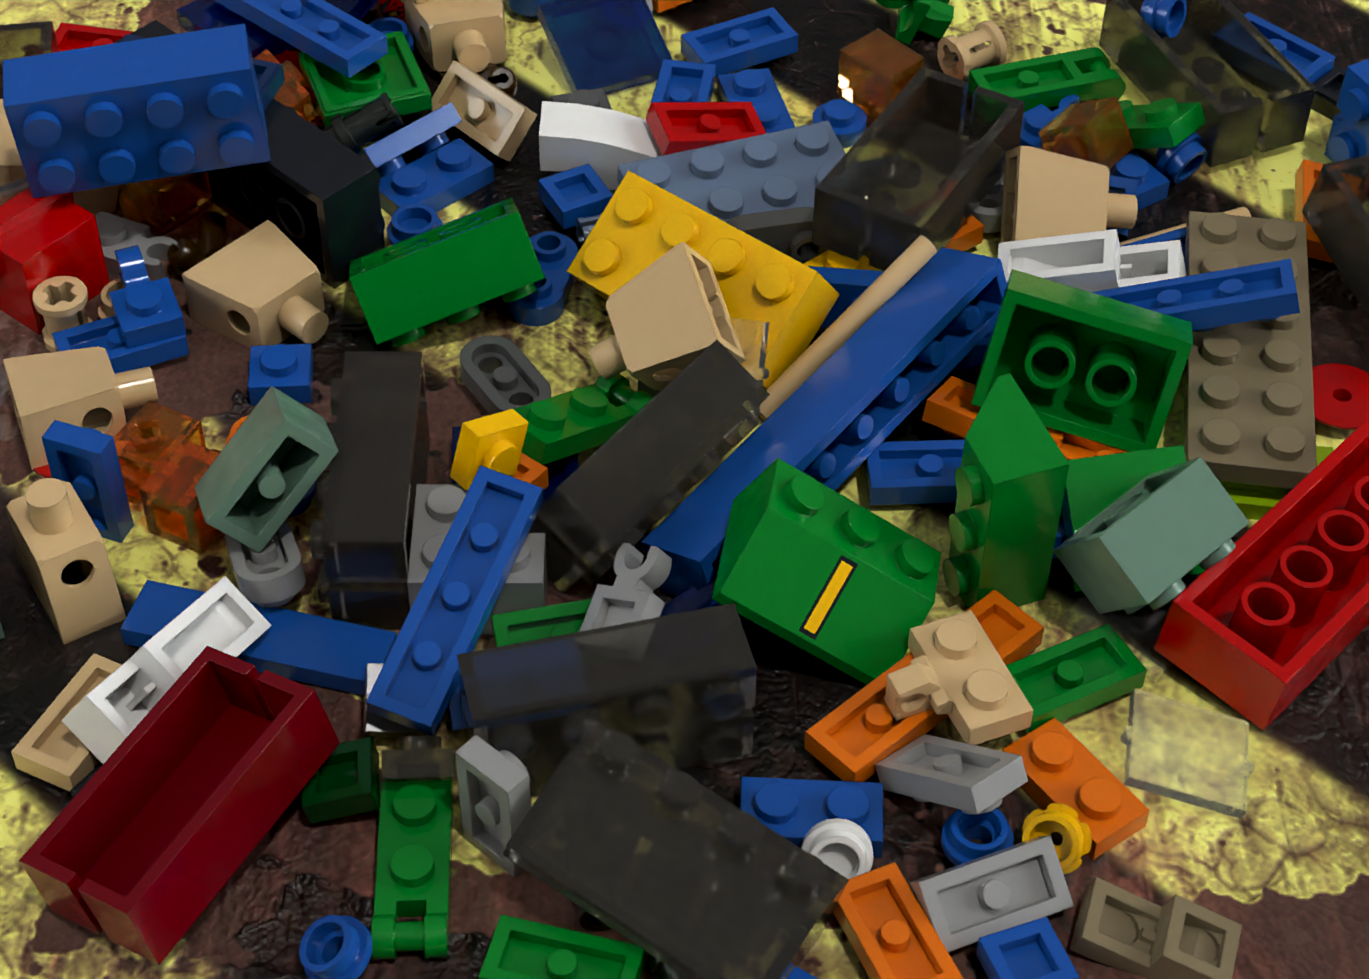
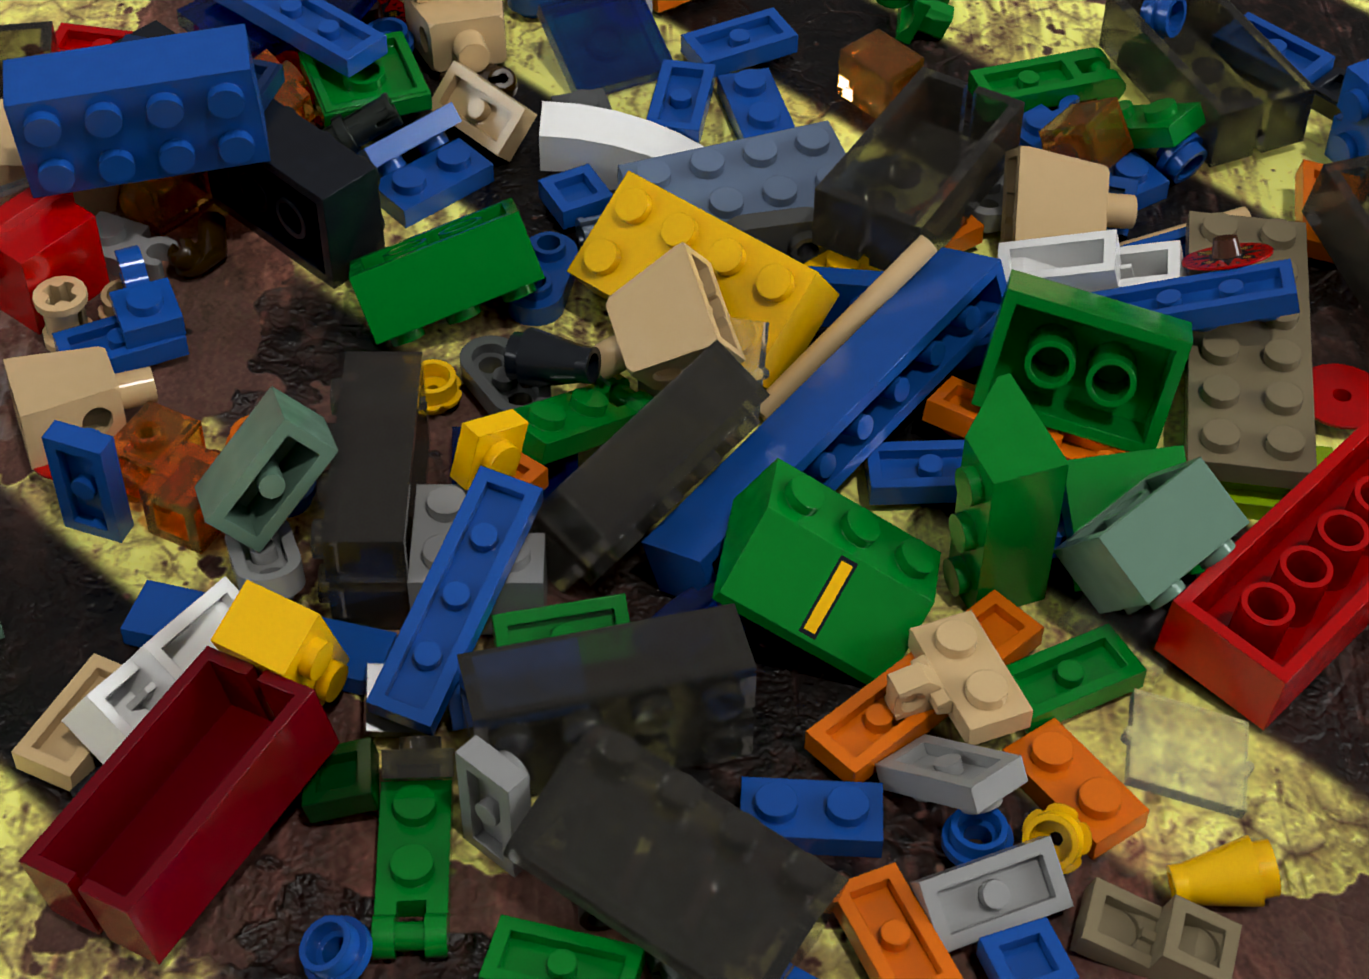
(48, 534): tan torso -> none
(258, 290): tan torso -> none
(284, 368): blue plate -> none
(284, 640): none -> yellow brick
(410, 221): blue plate -> none
(441, 386): none -> yellow plate
(549, 360): none -> black cone
(632, 592): light grey plate -> none
(701, 124): red plate -> none
(840, 846): white plate -> none
(844, 117): blue plate -> none
(960, 46): tan bush -> none
(1227, 254): none -> piece
(1229, 875): none -> yellow cone

